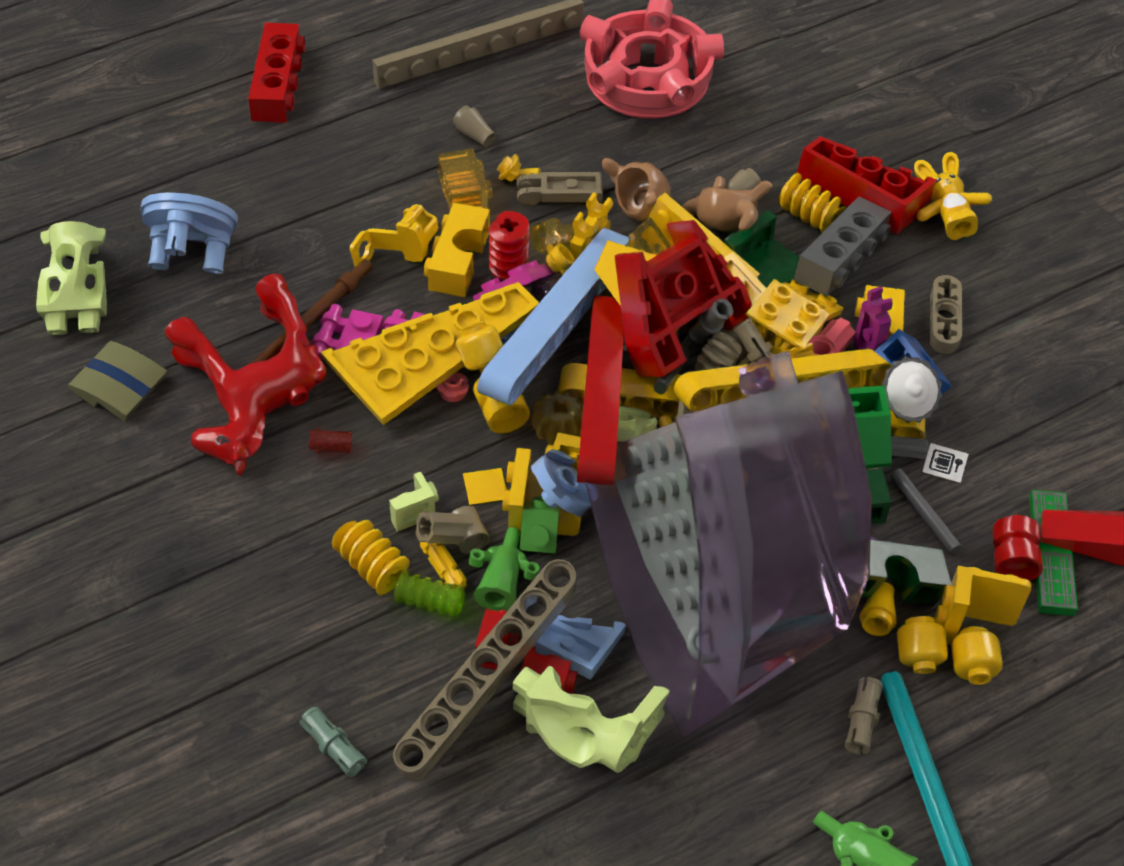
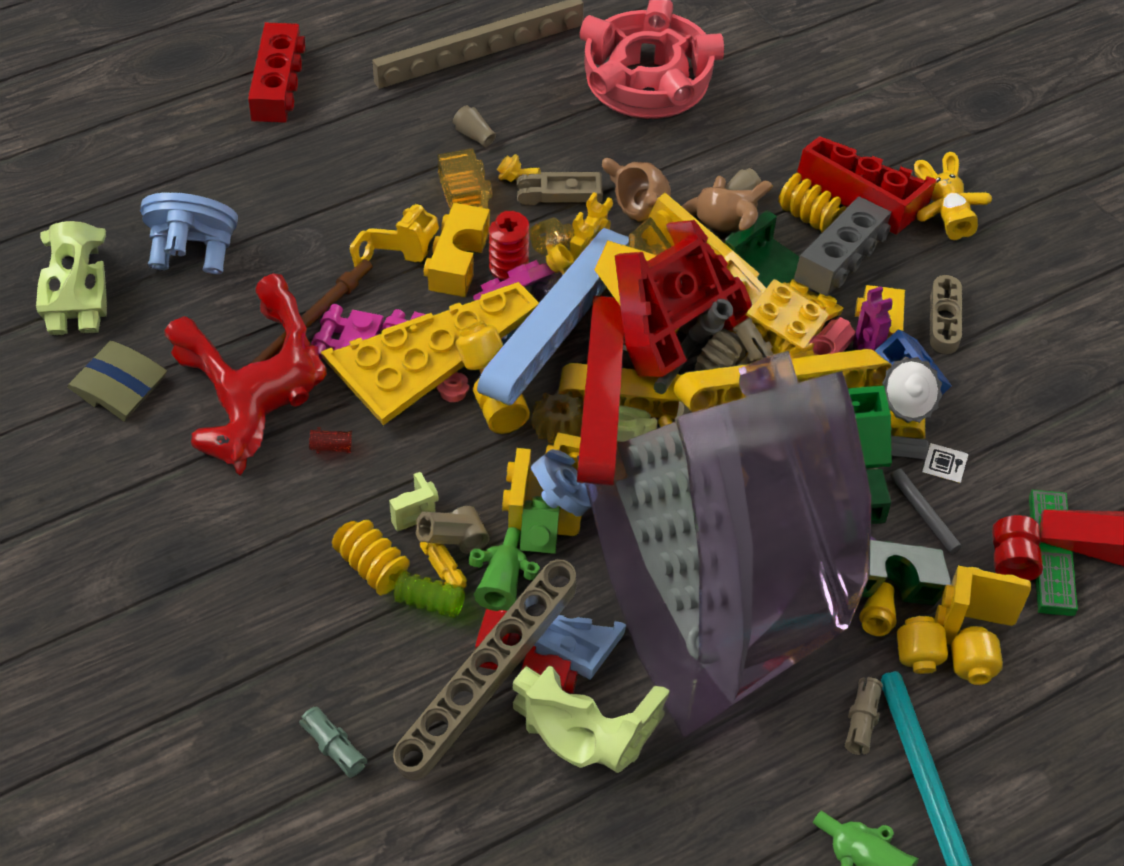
(484, 486): yellow sticker -> none

